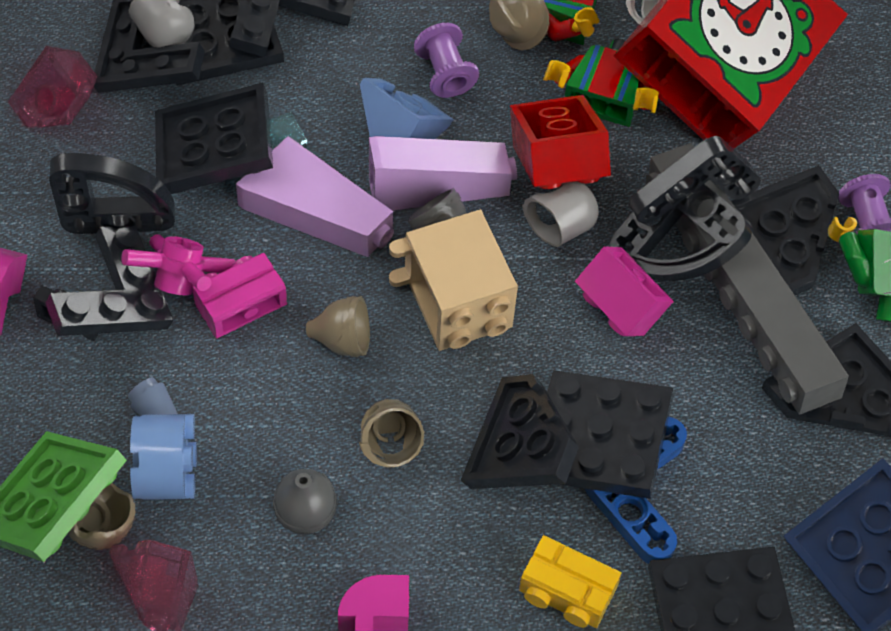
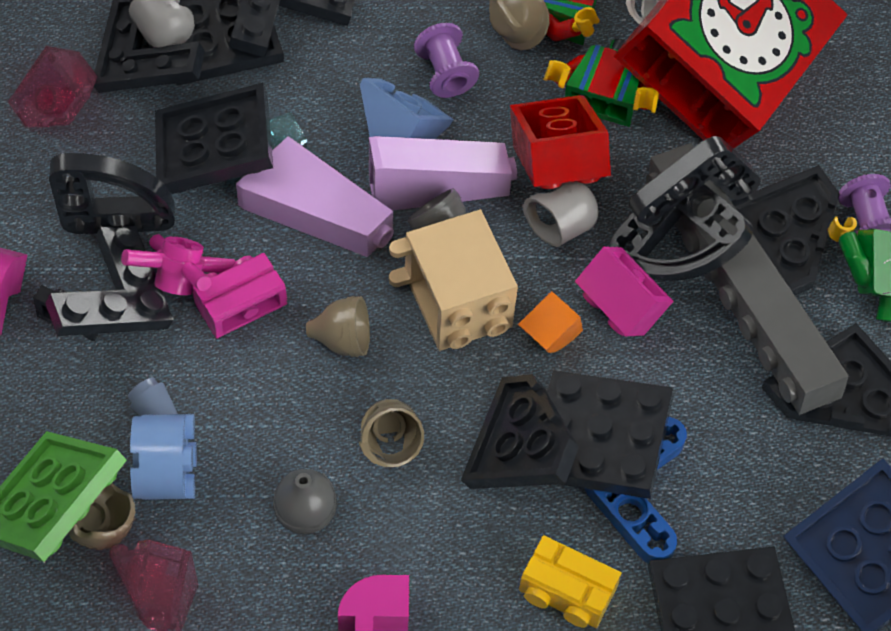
(552, 323): none -> orange brick

